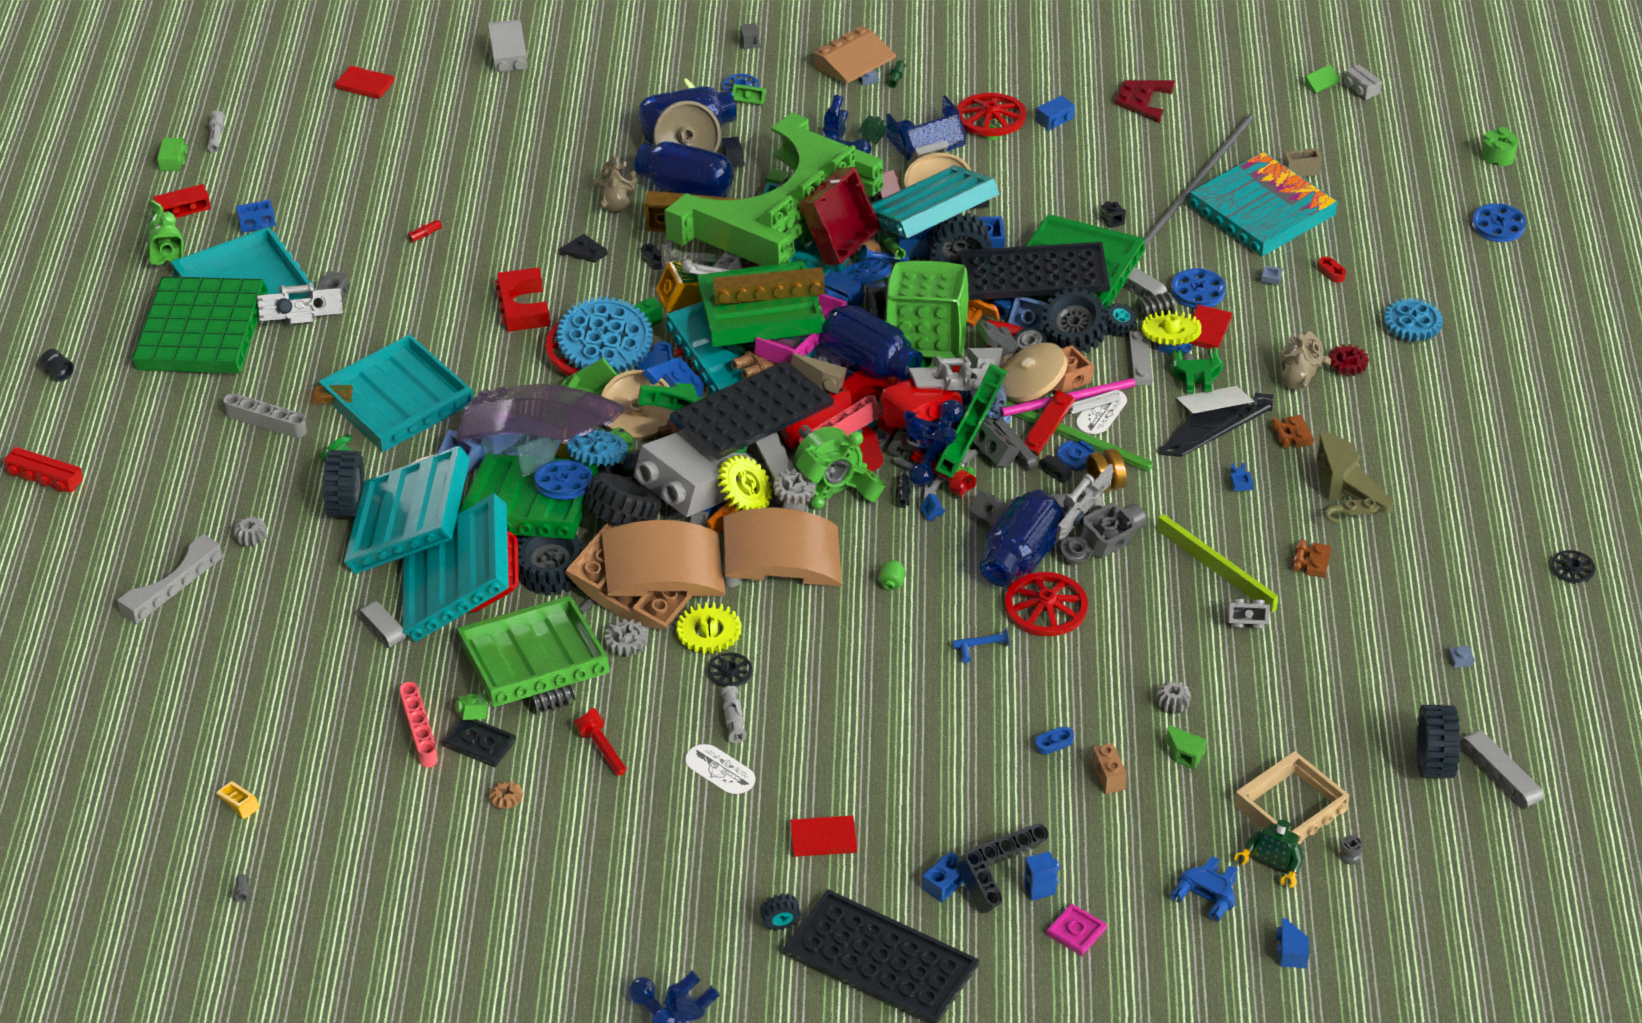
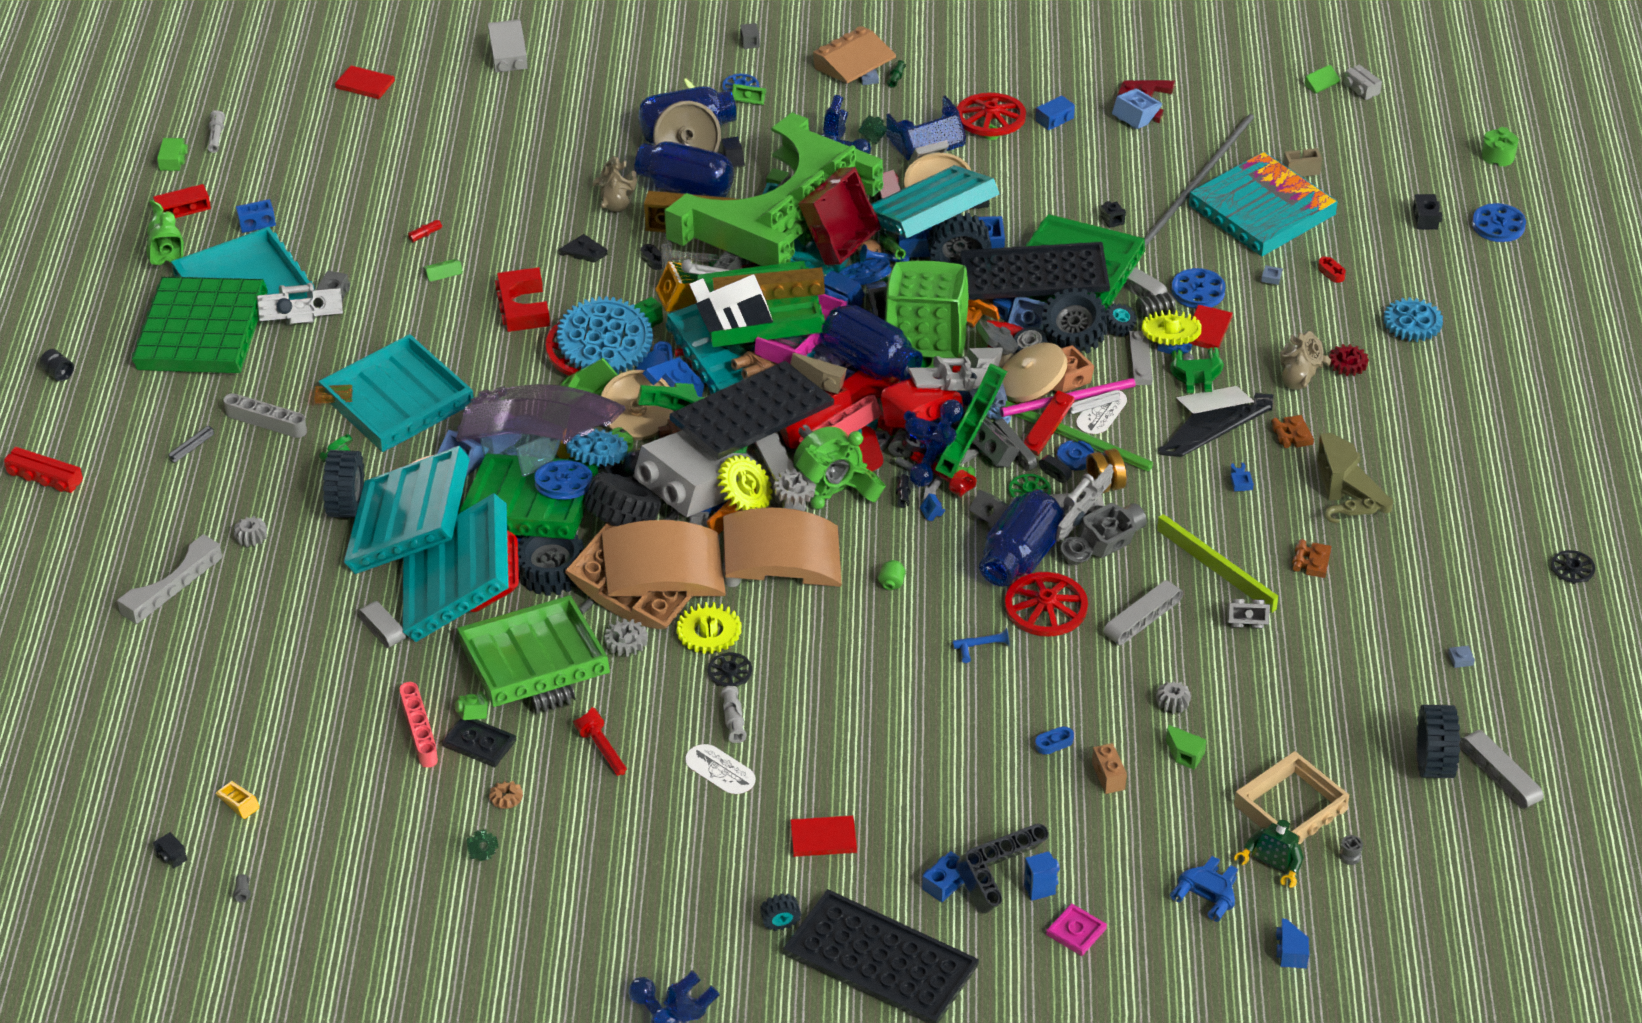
(170, 850): none -> black brick
(191, 444): none -> axle
(443, 269): none -> bright green slope
(474, 841): none -> clear green brick
(732, 305): none -> sticker
(1028, 486): none -> green wheel
(1136, 108): none -> medium blue slope
(1143, 612): none -> light grey beam
(1426, 212): none -> black brick

